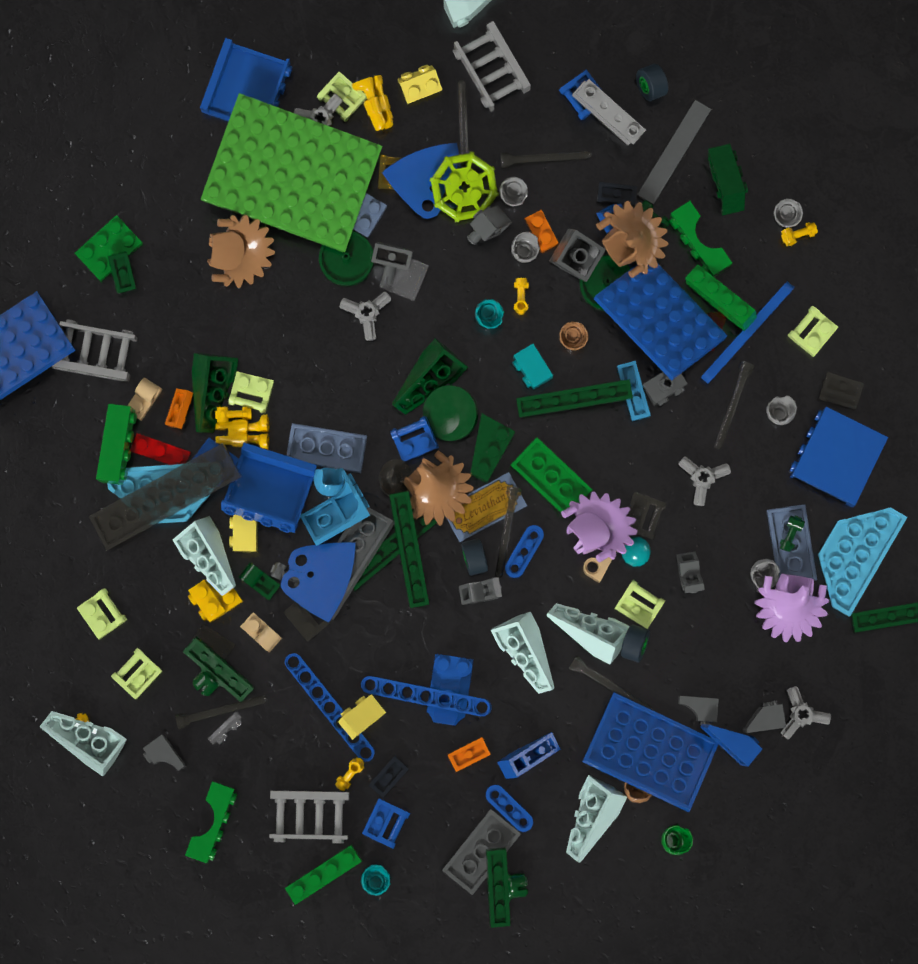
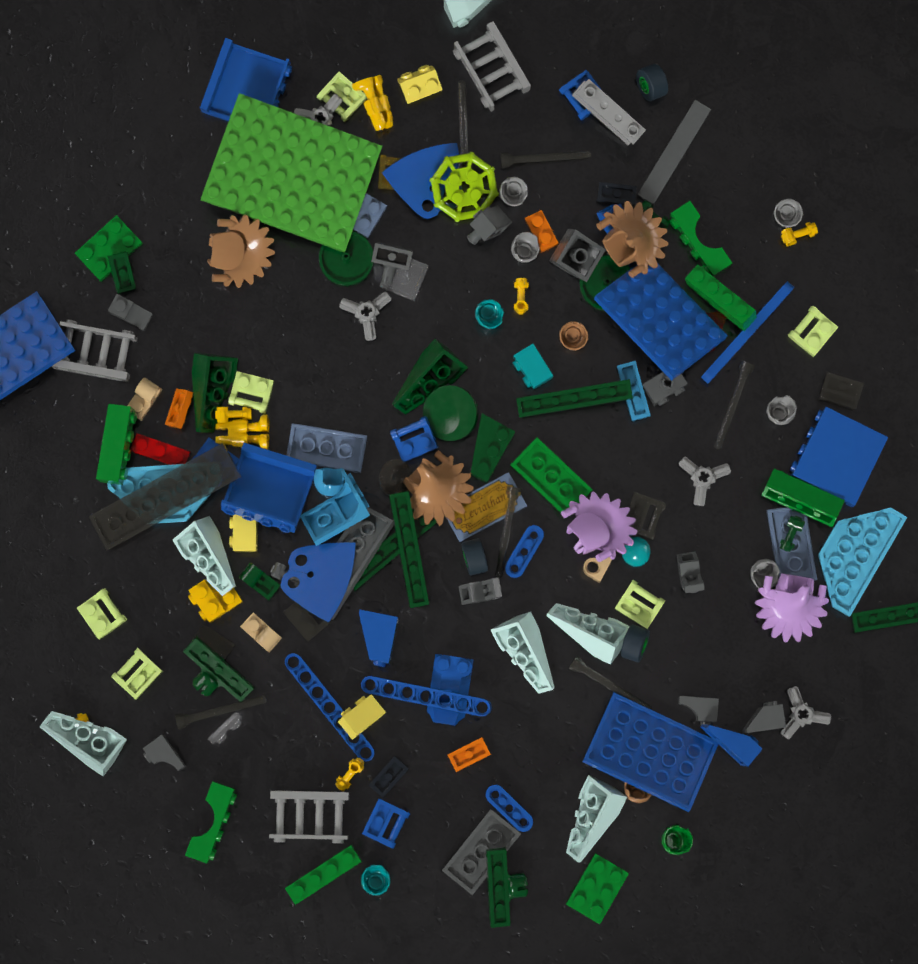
(130, 312): none -> dark grey arch
(379, 635): none -> blue slope
(528, 756): blue slope -> none
(597, 888): none -> green plate
(727, 178): dark green wedge -> none
(803, 497): none -> green brick

